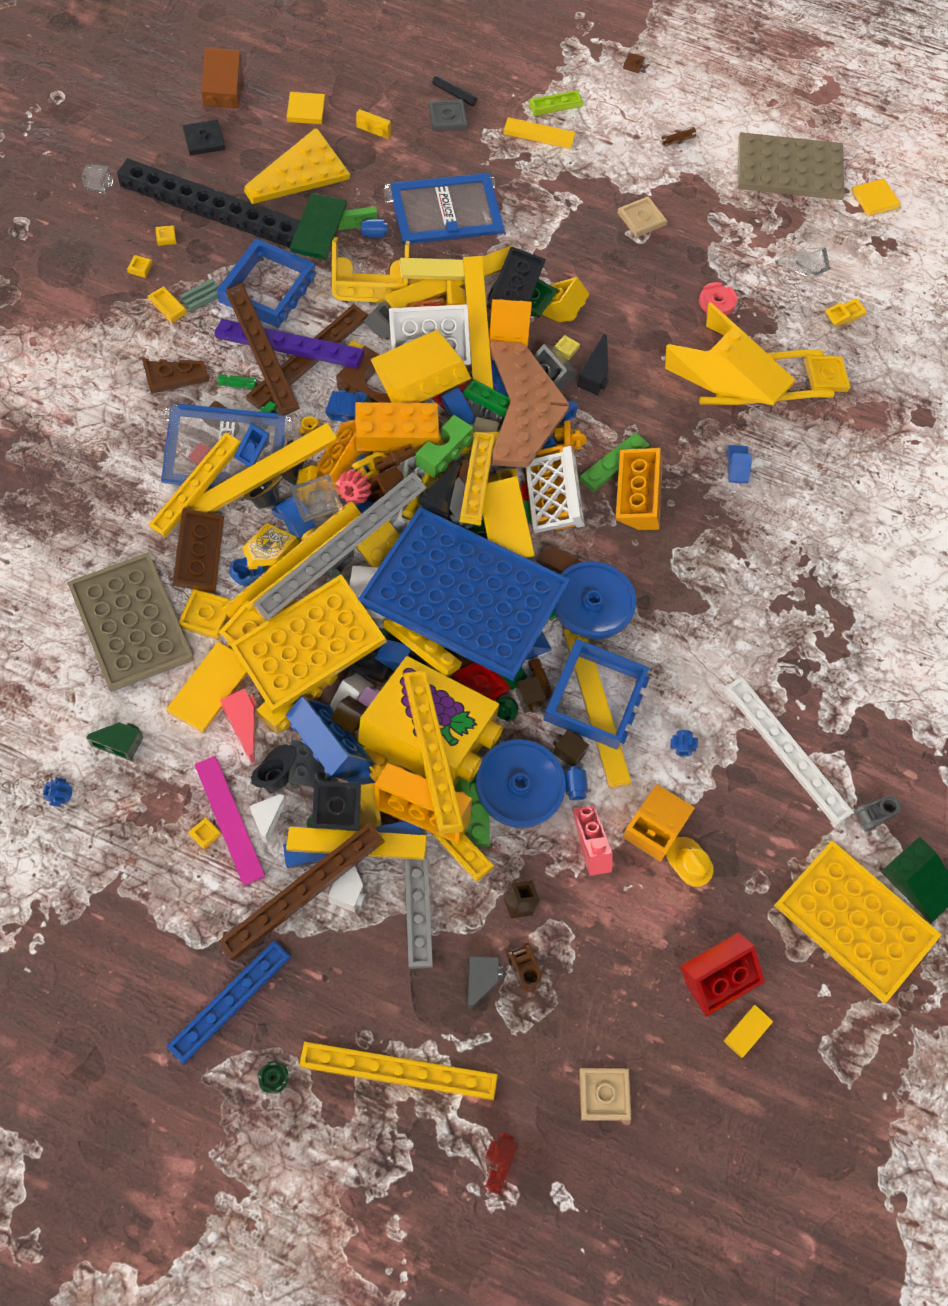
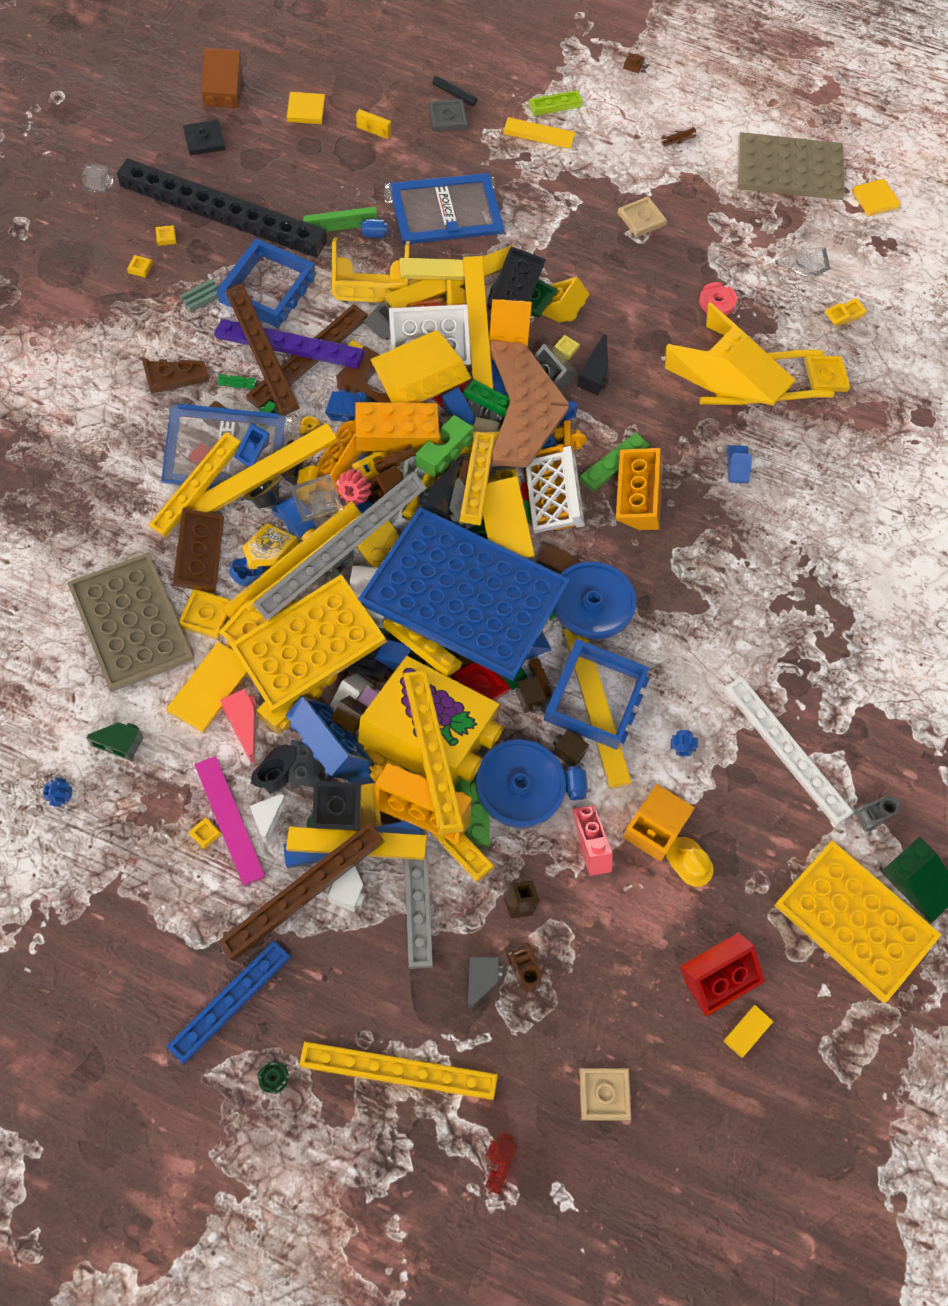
(167, 304): yellow tile -> none
(303, 167): yellow wing -> none
(318, 226): dark green tile -> none
(507, 709): dark green plate -> none

